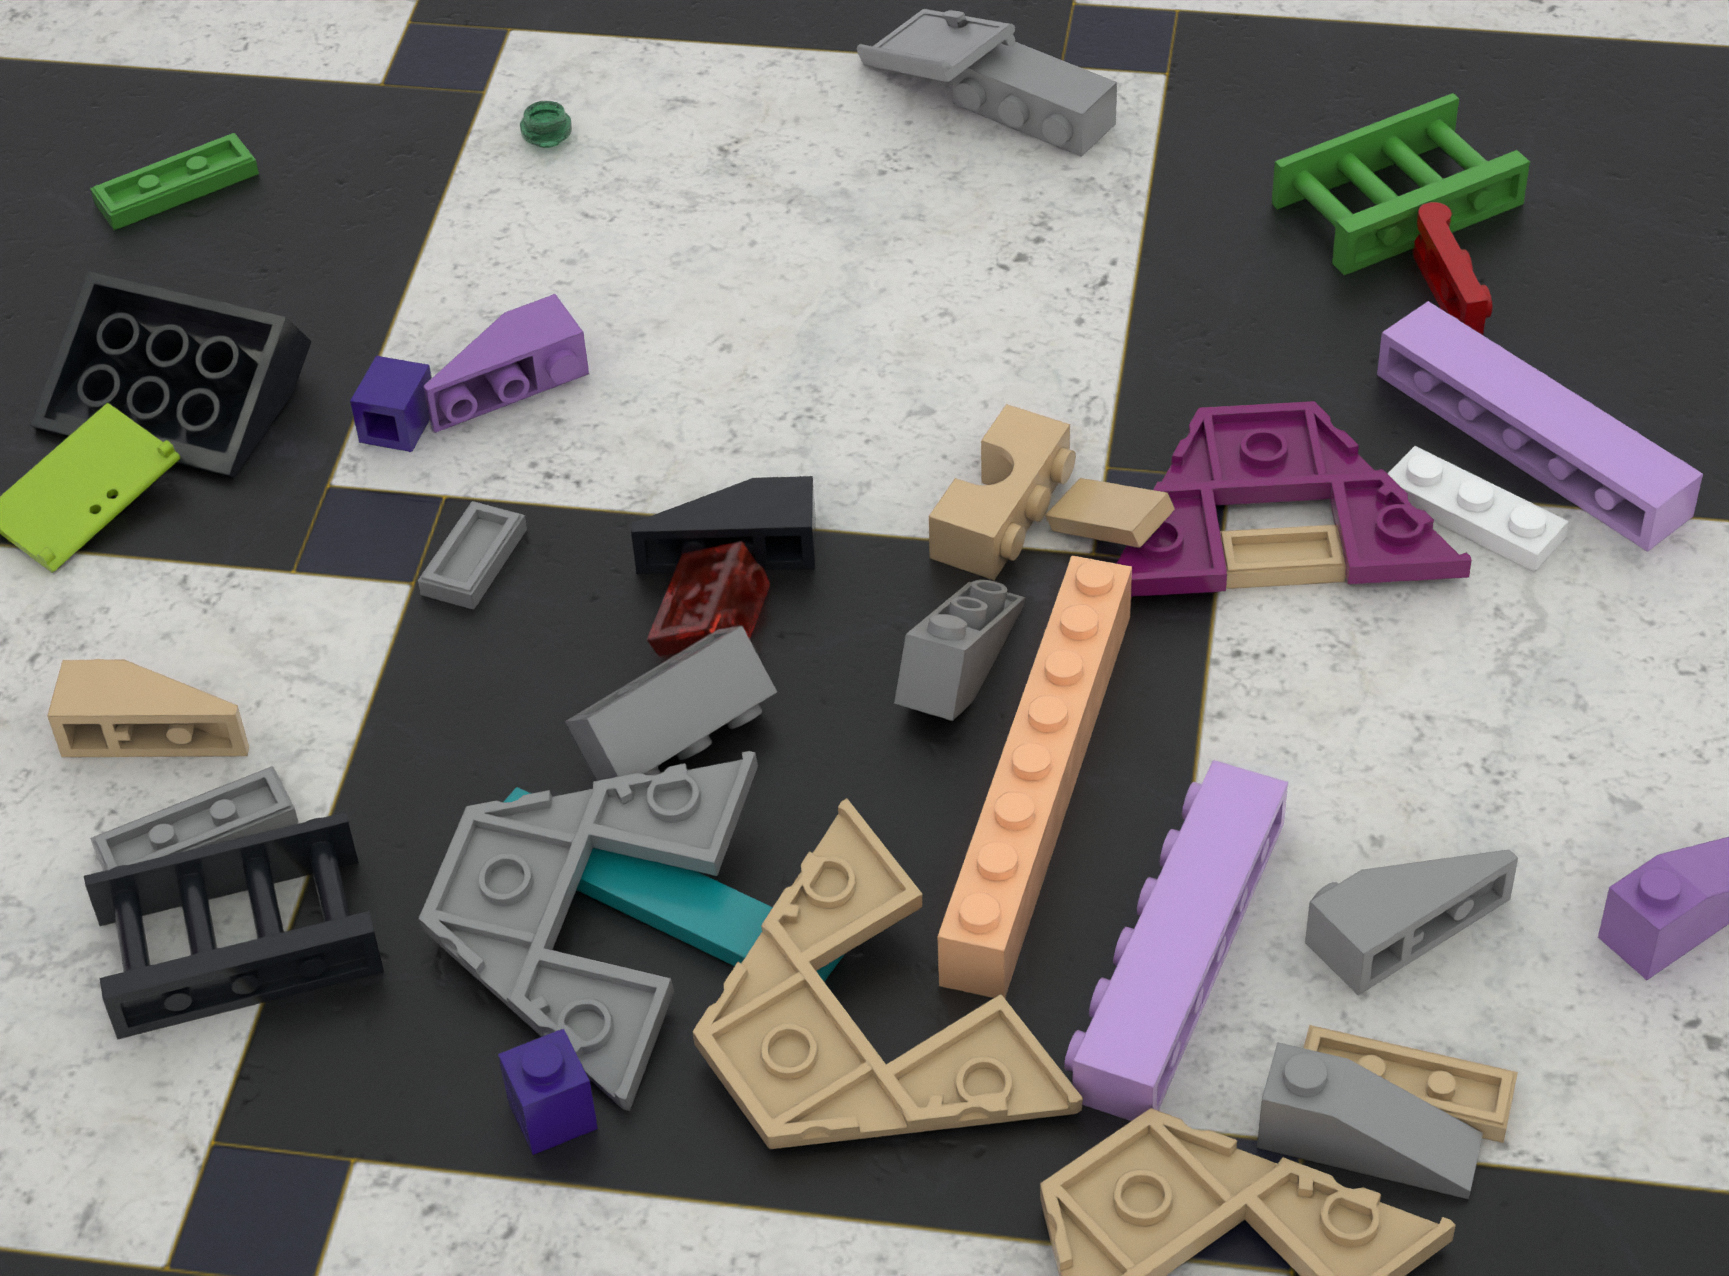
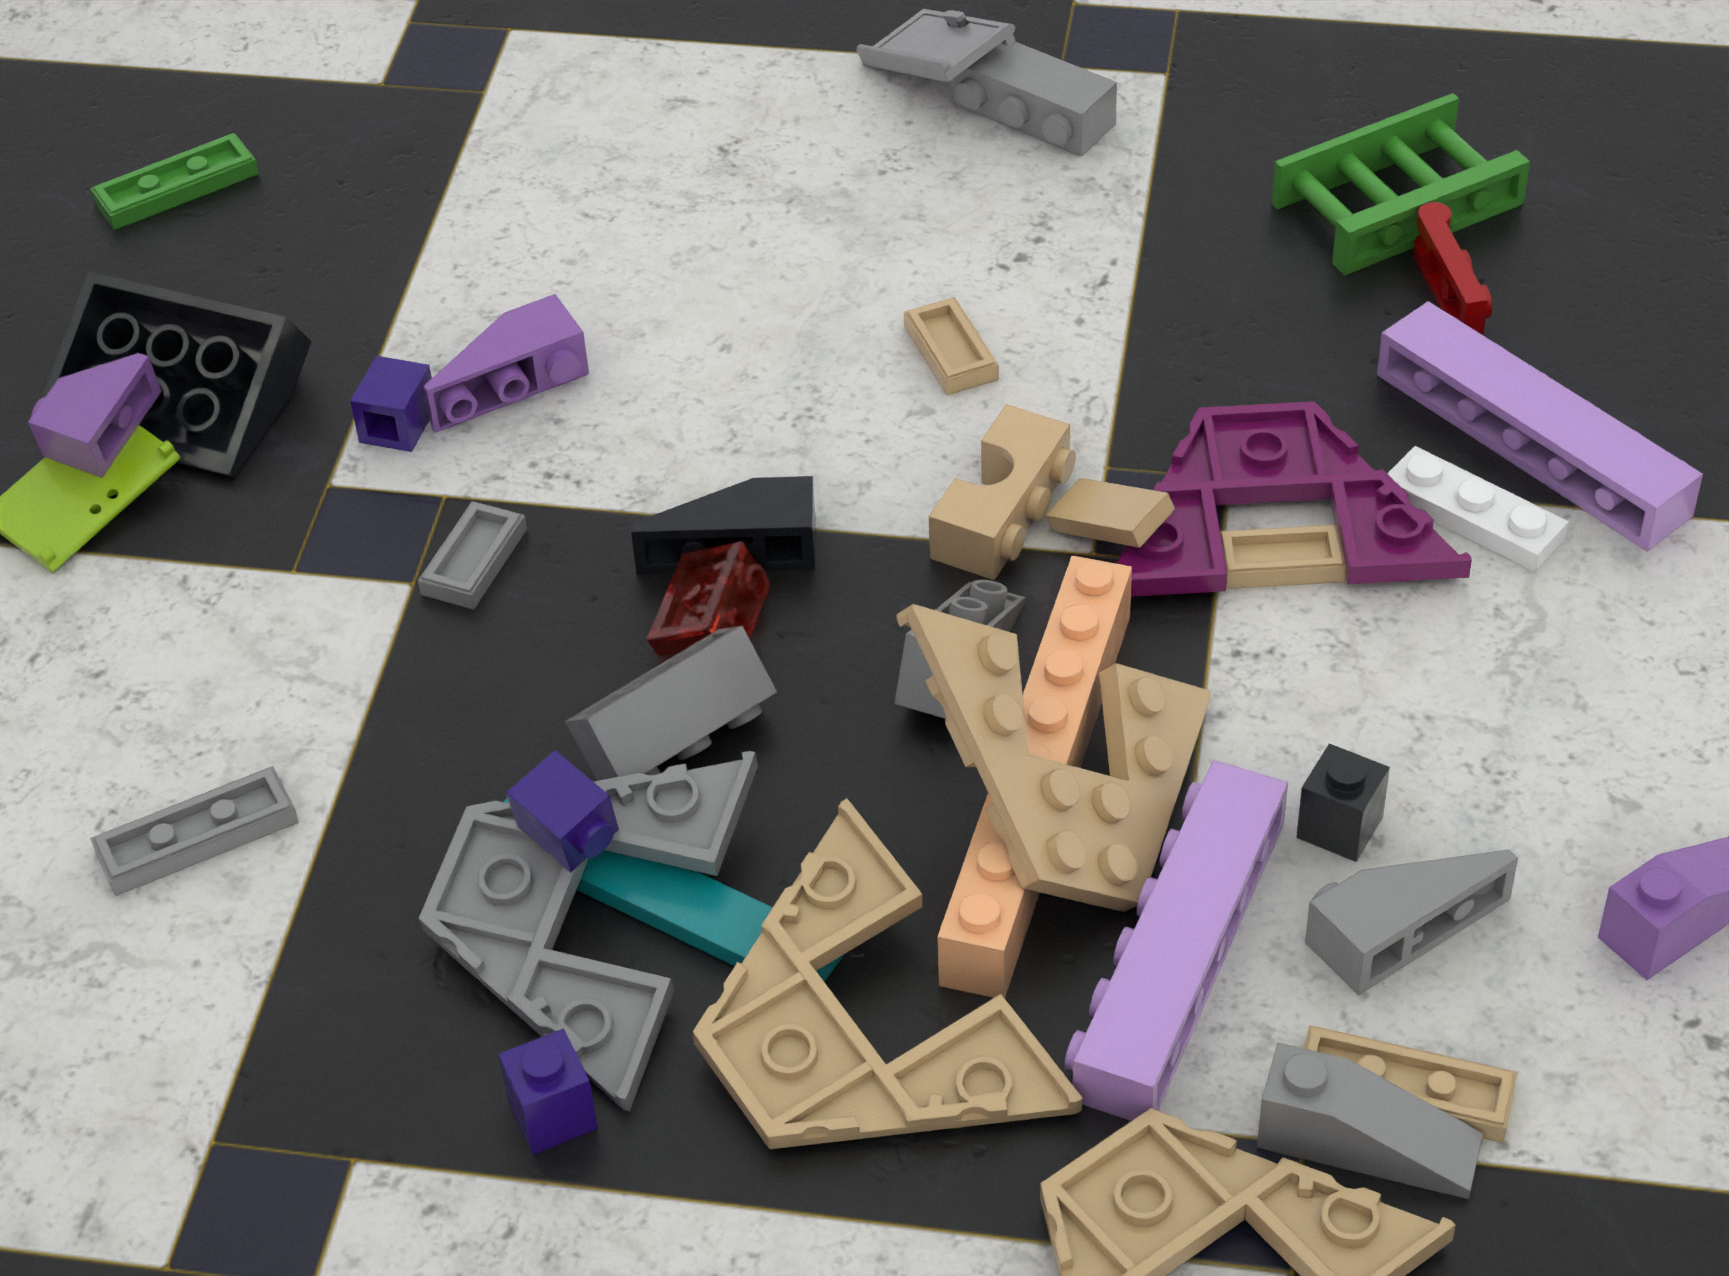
(94, 413): none -> medium lavender slope
(136, 712): tan slope -> none
(243, 973): black fence -> none
(545, 124): clear green plate -> none
(563, 811): none -> dark purple brick
(951, 346): none -> tan tile
(1062, 824): none -> tan wing
(1342, 802): none -> black brick

